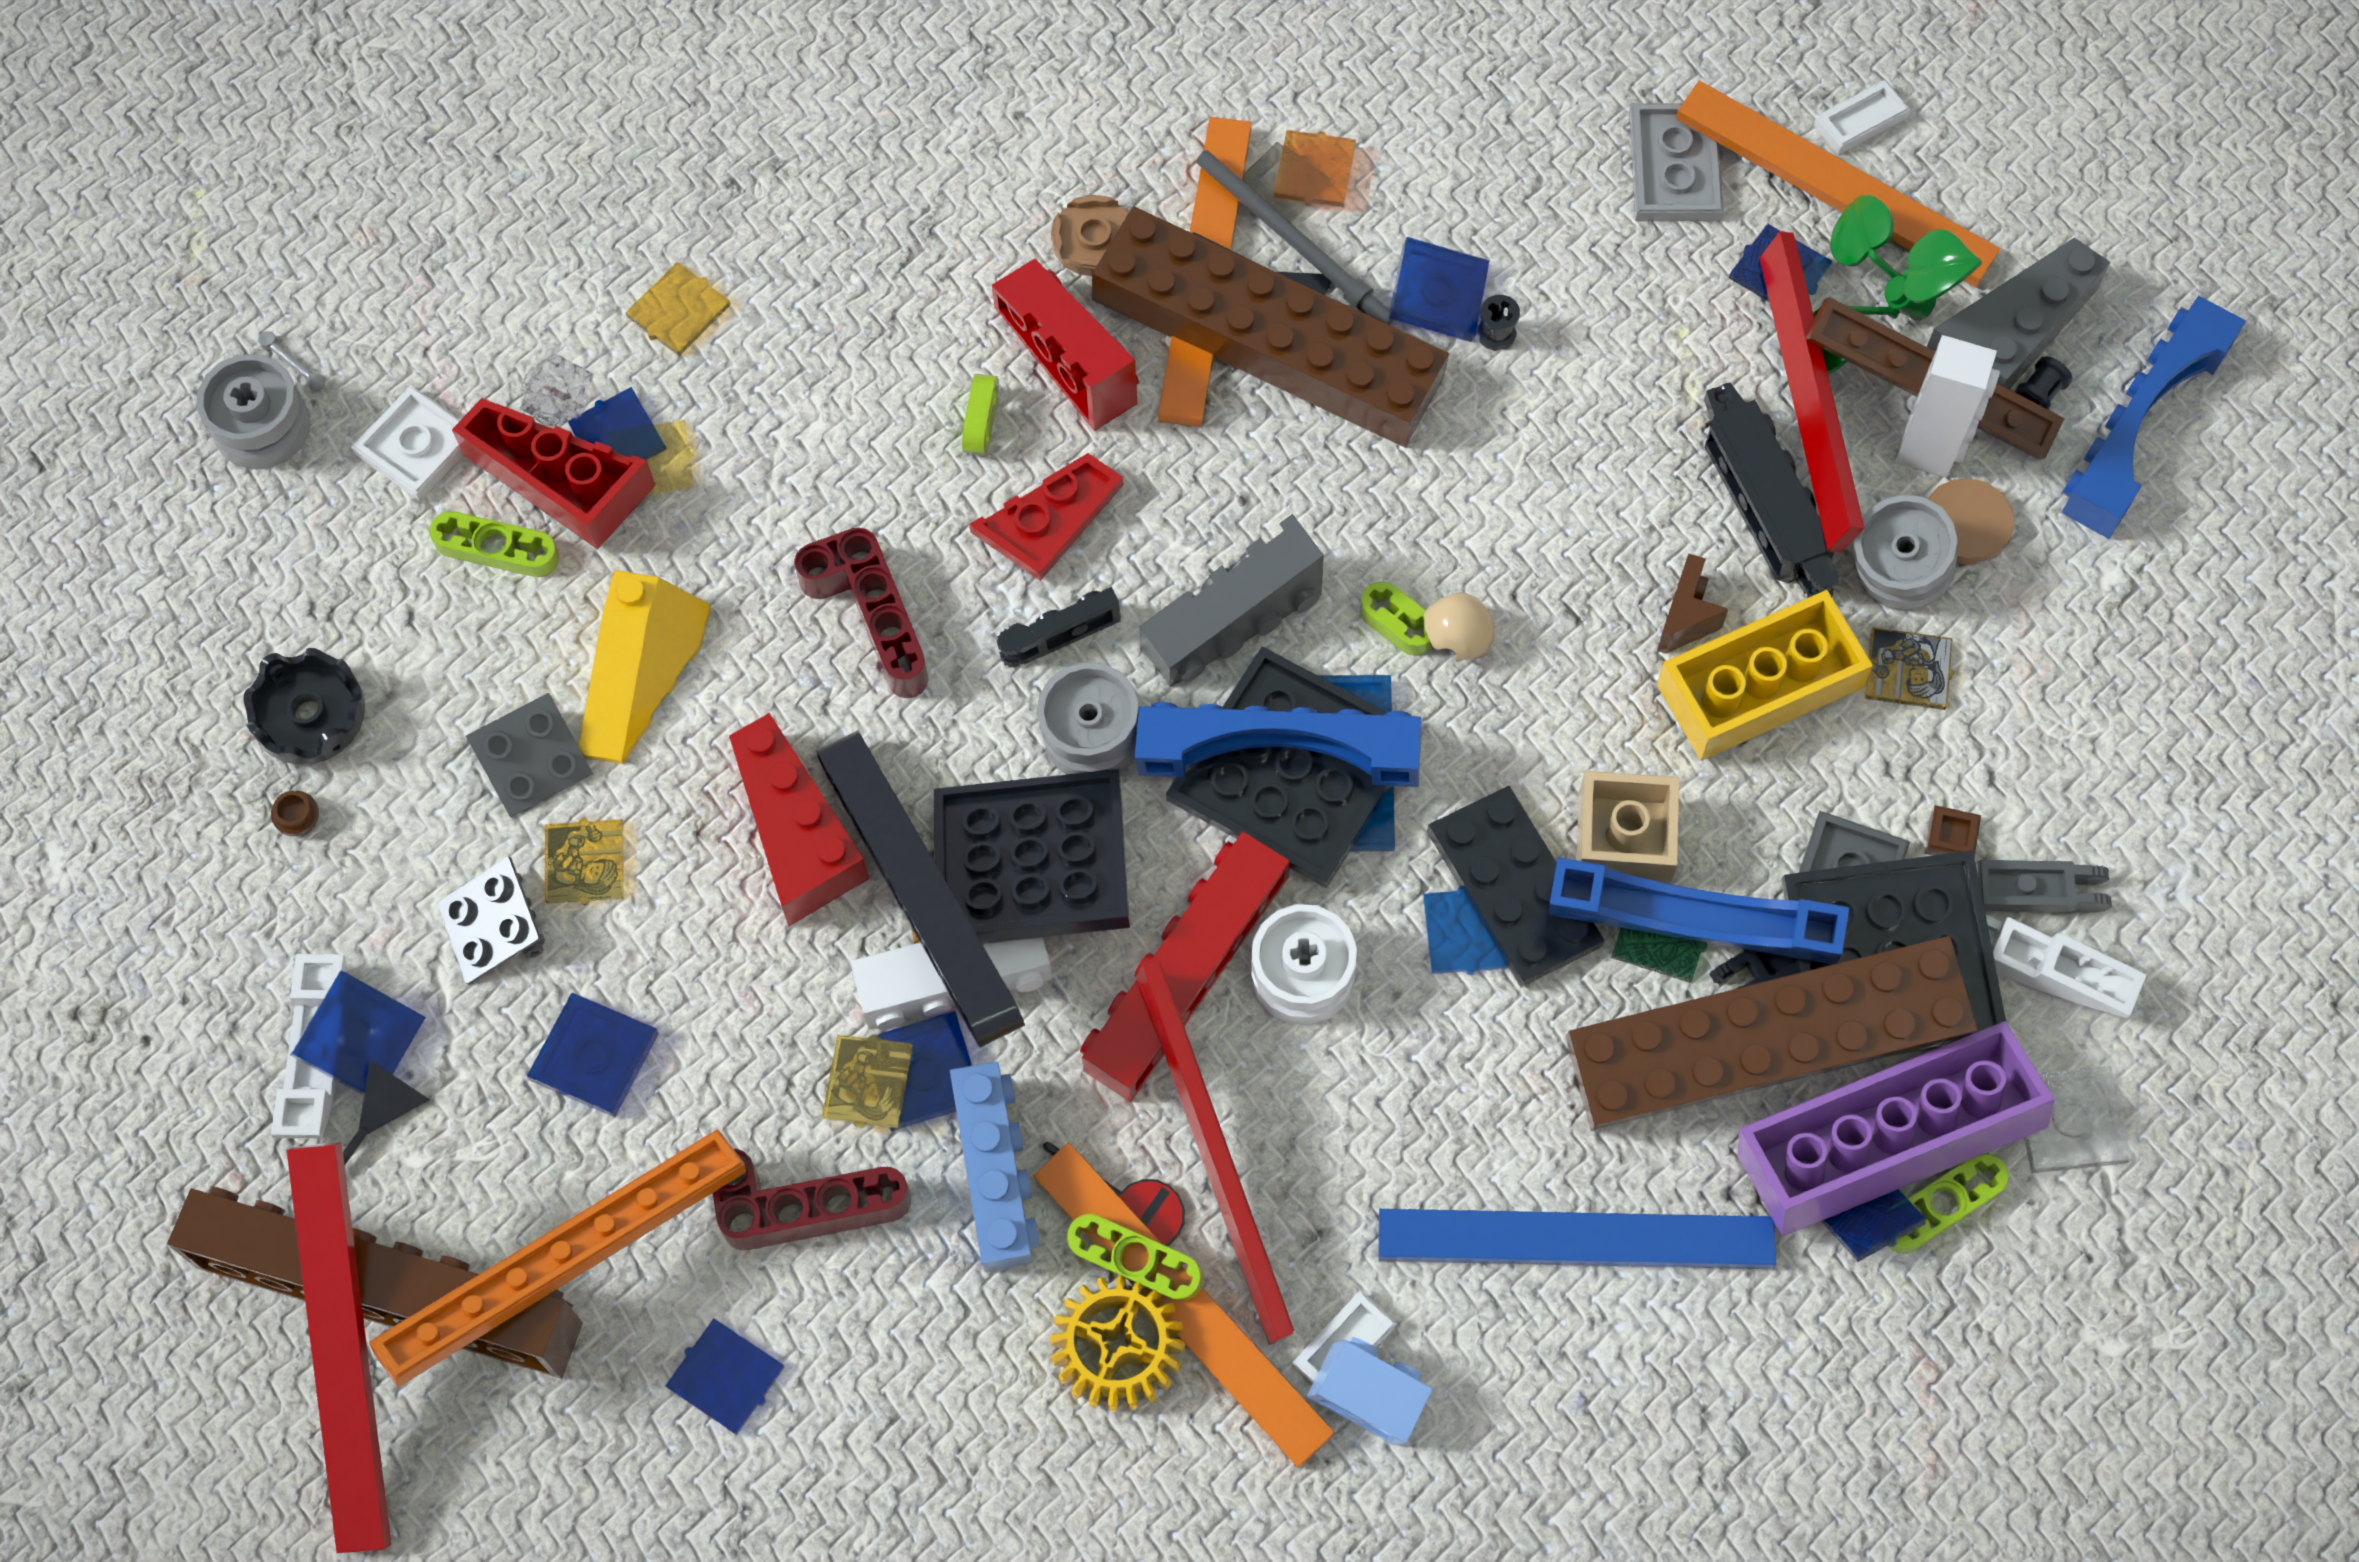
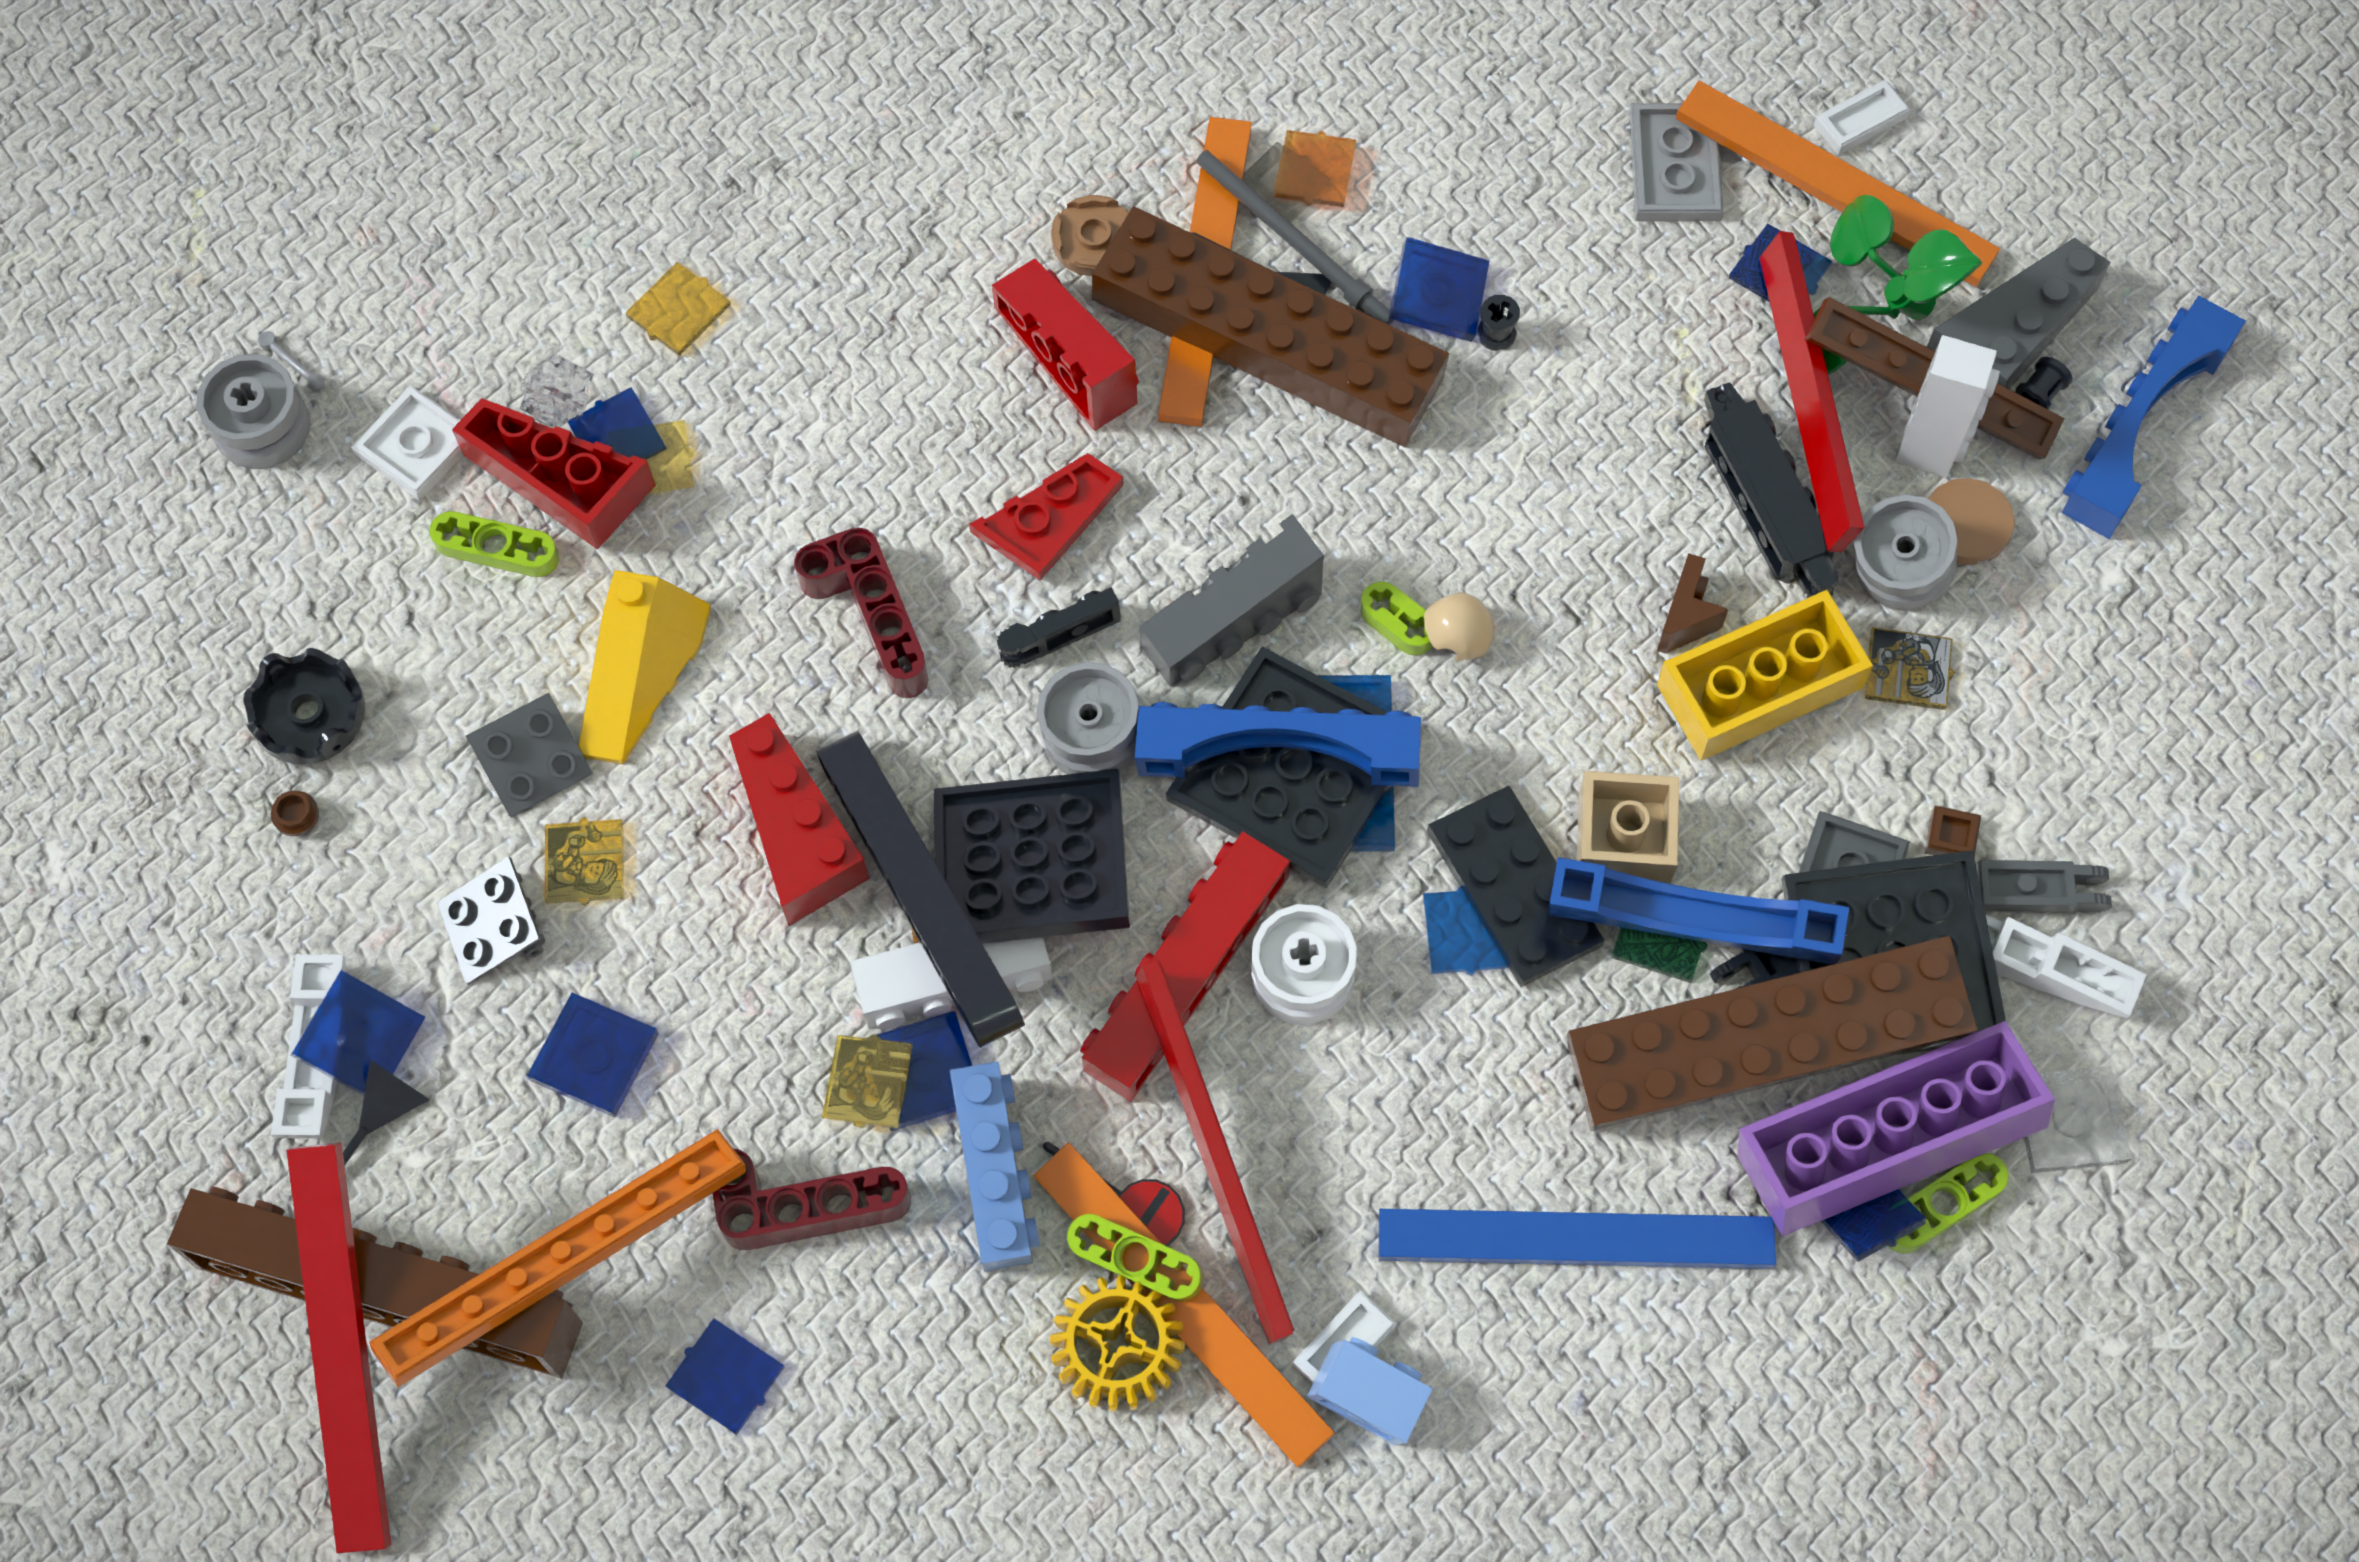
(980, 414): lime beam -> none

